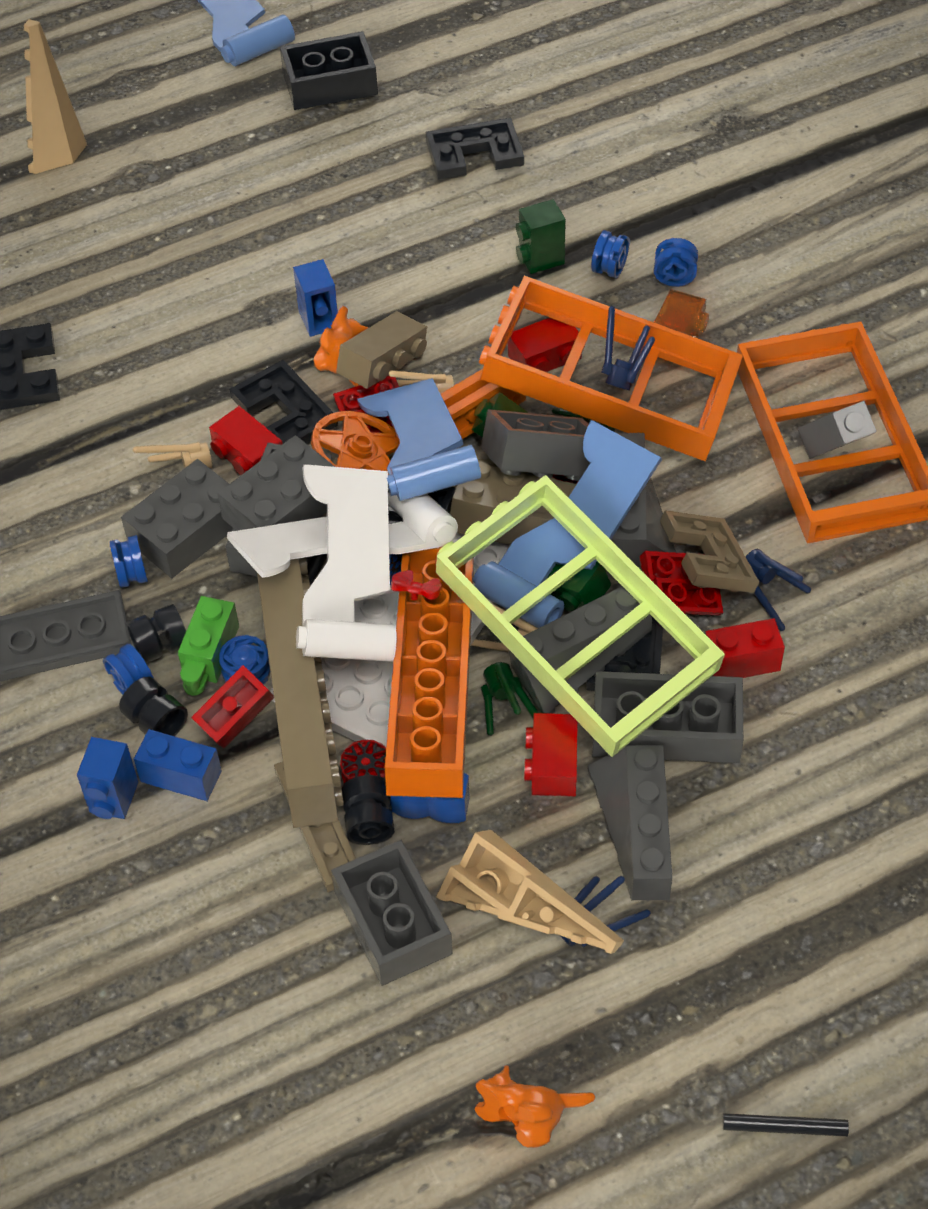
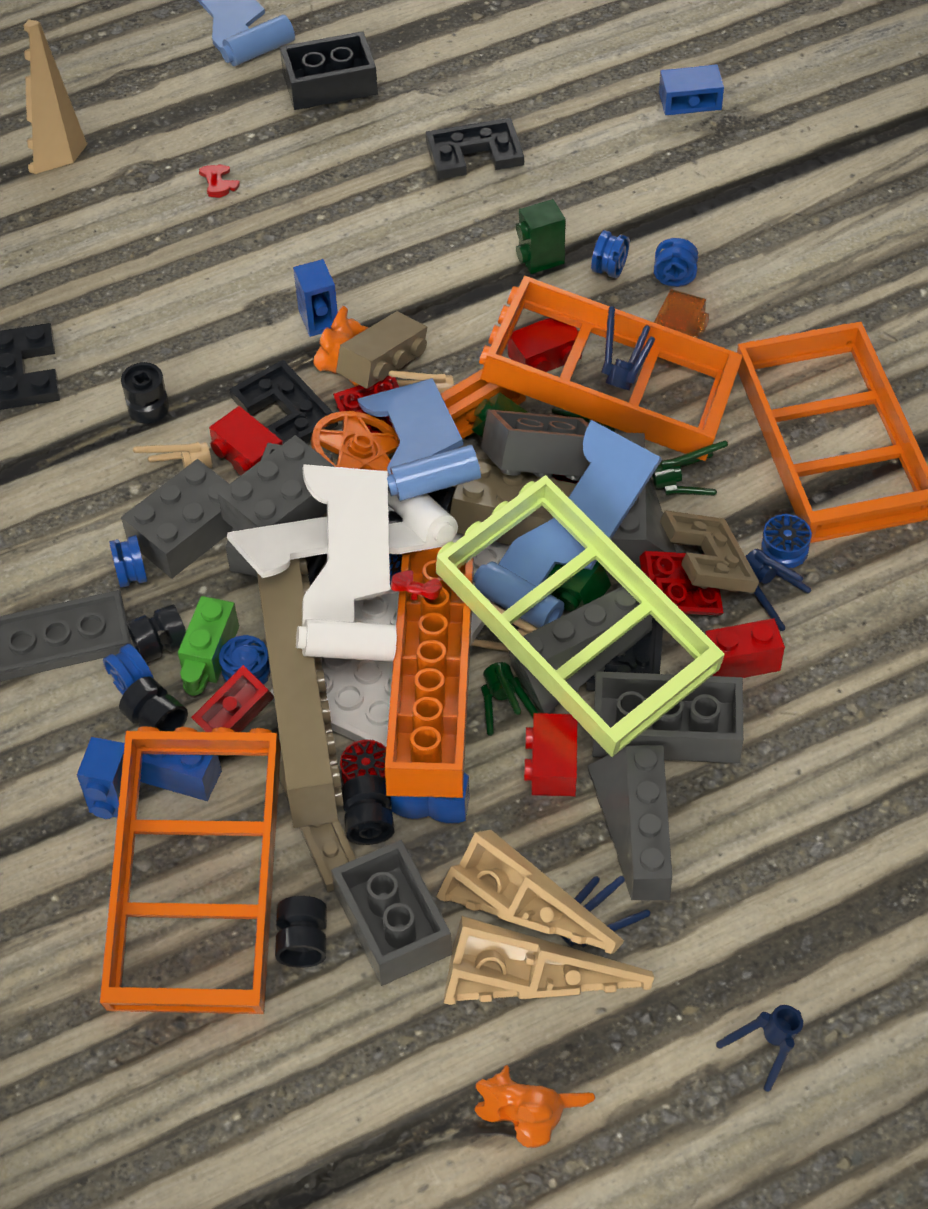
(145, 392): none -> black wheel
(186, 1000): none -> orange window
(218, 187): none -> piece
(300, 933): none -> black wheel
(506, 963): none -> tan wedge
(670, 472): none -> dark green plant
(691, 89): none -> blue brick
(779, 1030): none -> dark blue plant
(785, 1124): black bar -> none
(786, 540): none -> blue wheel
(837, 429): dark grey slope -> none

